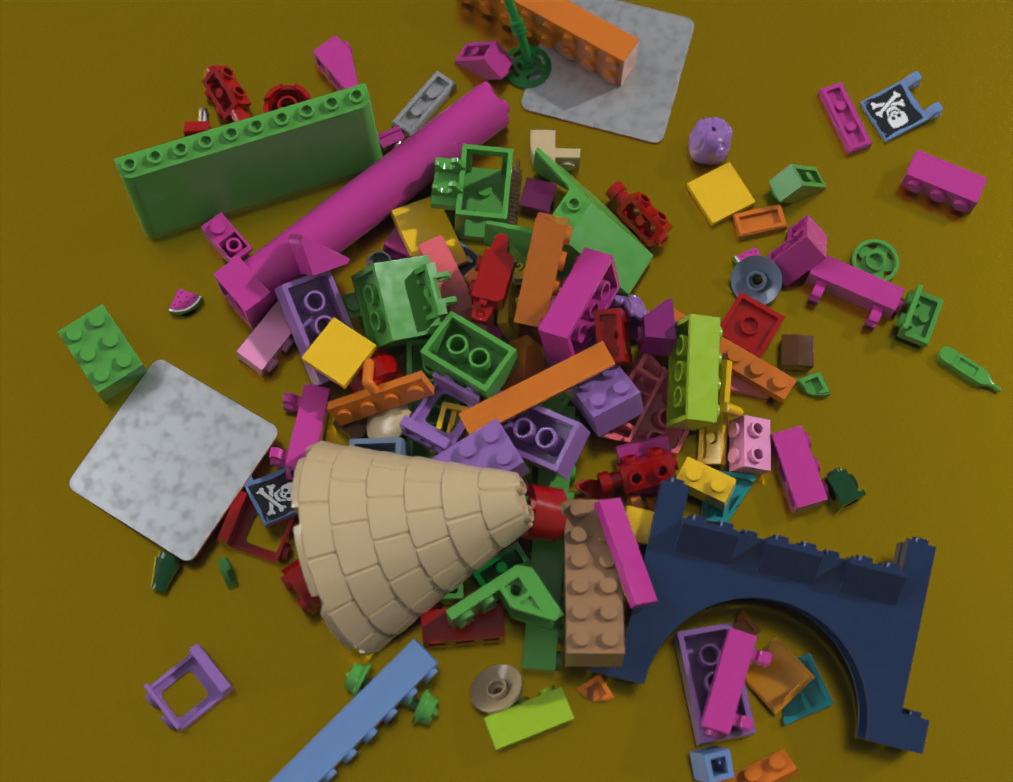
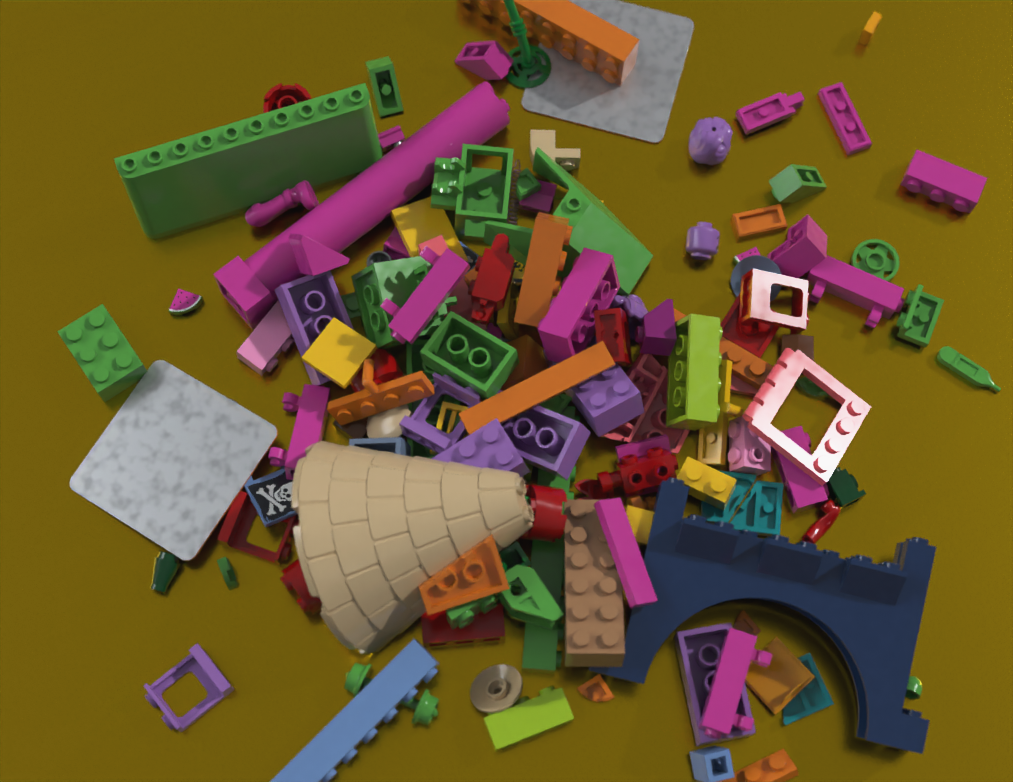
(201, 125): red piece -> none
(225, 238): dark pink slope -> none
(226, 93): red brick -> none
(264, 213): none -> dark pink piece
(336, 62): dark pink slope -> none
(384, 86): none -> bright green slope
(424, 103): light grey tile -> none
(428, 296): none -> dark pink brick
(466, 578): none -> orange wing
(526, 185): none -> bright green tile
(641, 223): red brick -> none
(702, 241): none -> medium lavender head
(720, 194): yellow tile -> none
(756, 300): none -> window
(761, 509): none -> teal wing
(768, 111): none -> dark pink hinge
(774, 392): none -> hinge
(822, 524): none -> red arm
(870, 28): none -> light orange tile
(896, 109): flag -> none
(914, 688): none -> bright green hinge

